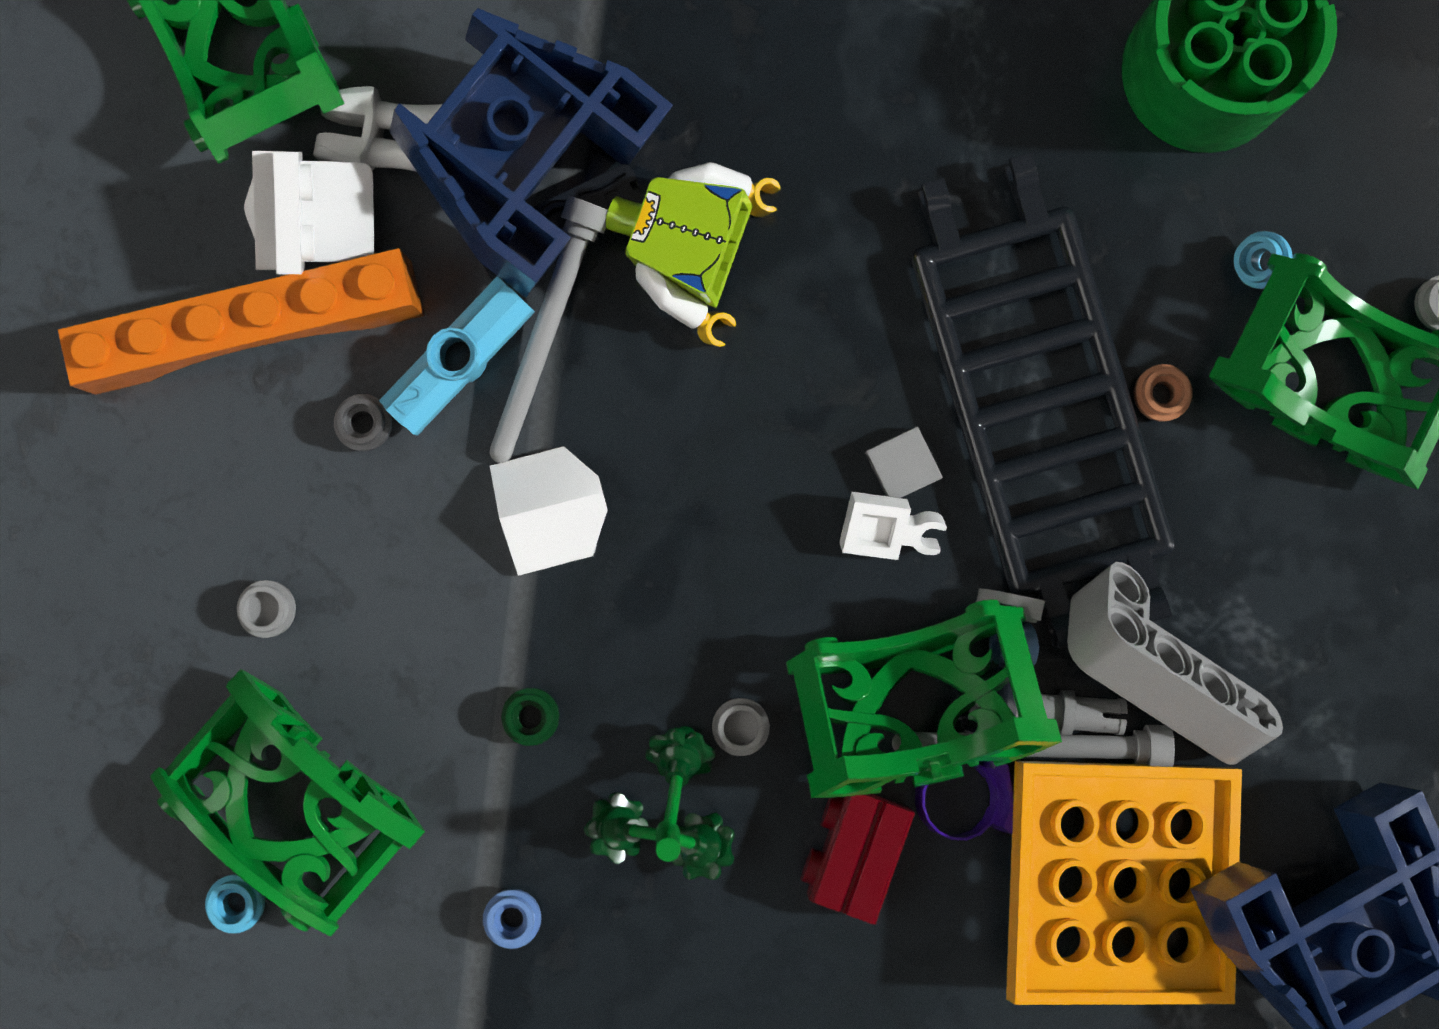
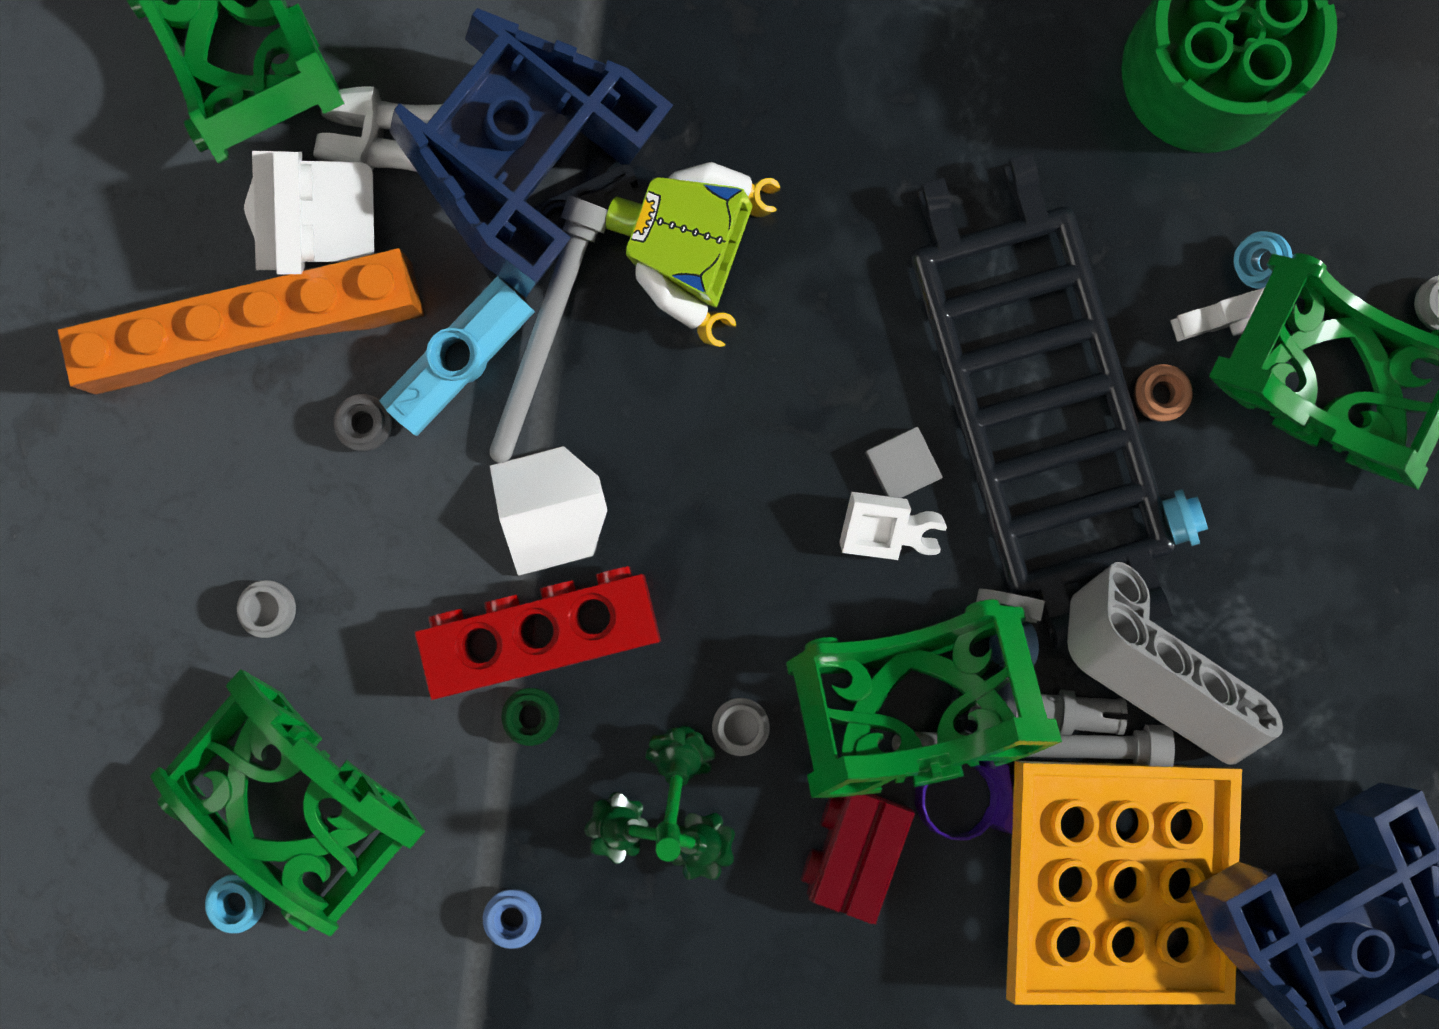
(454, 670): none -> red brick
(1185, 518): none -> medium azure plate
(1226, 313): none -> white plate

